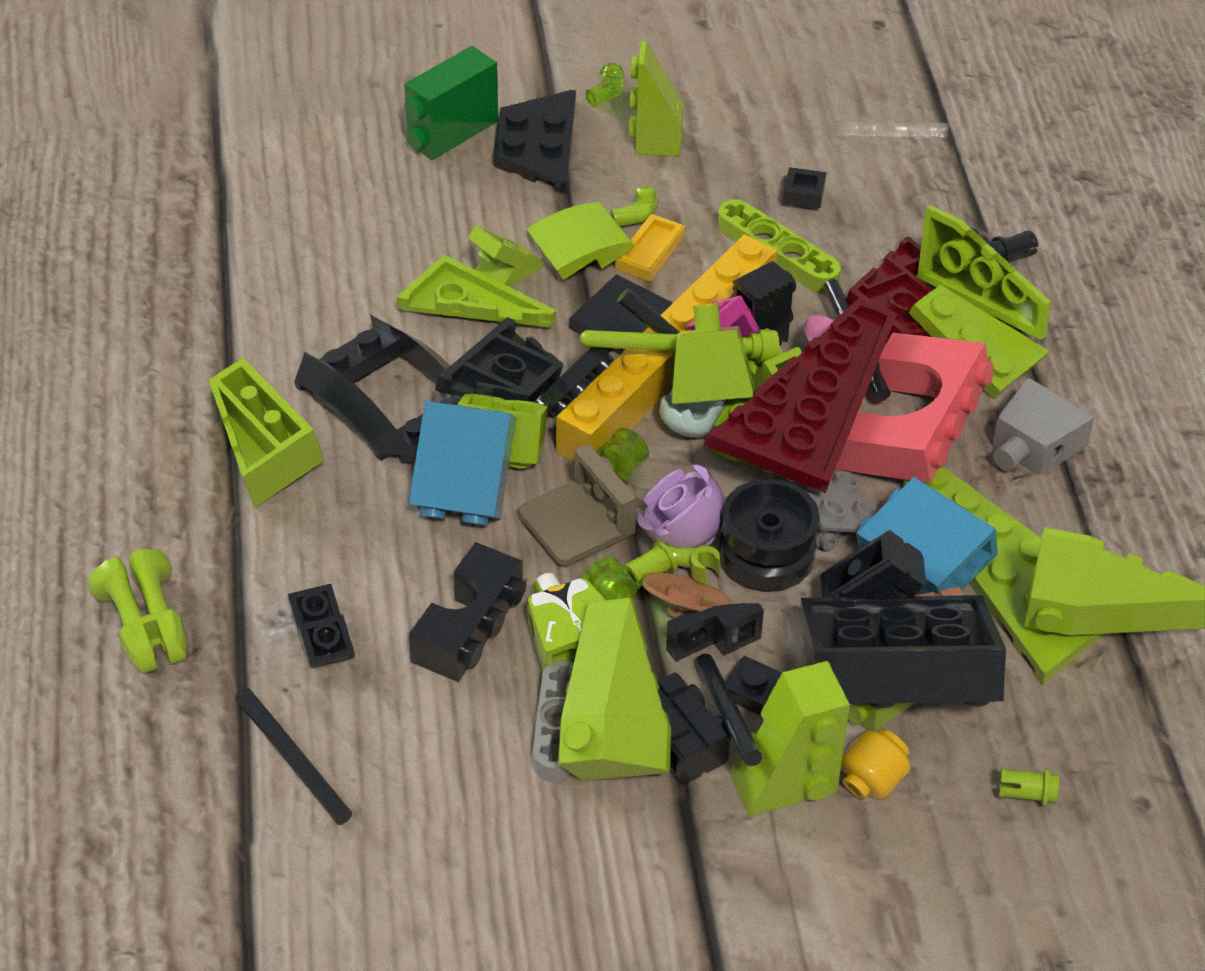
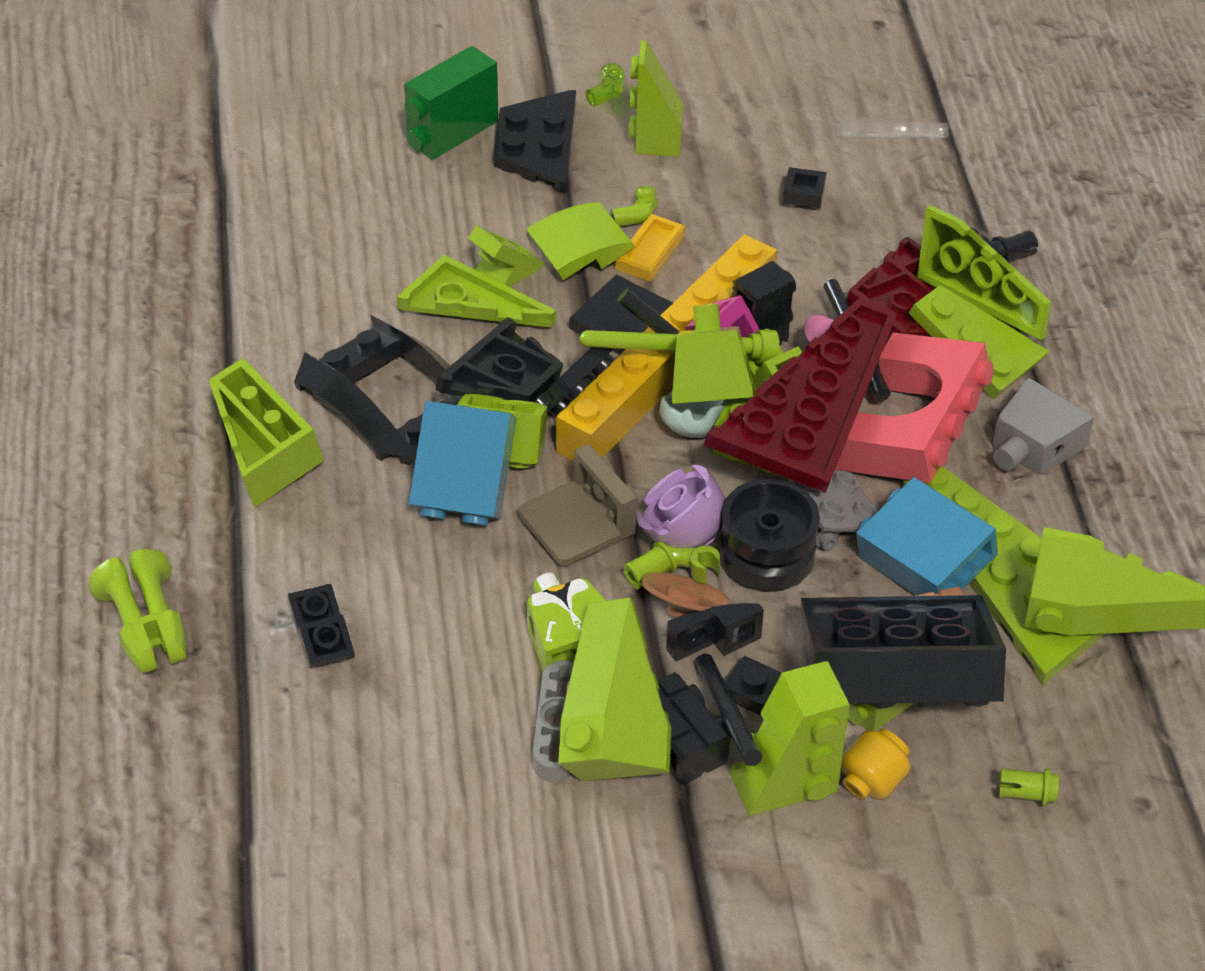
(294, 756): black bar -> none
(455, 638): black arch -> none
(609, 579): clear neon green wheel -> none
(624, 452): clear neon green wheel -> none
(810, 270): lime beam -> none
(877, 570): black brick -> none

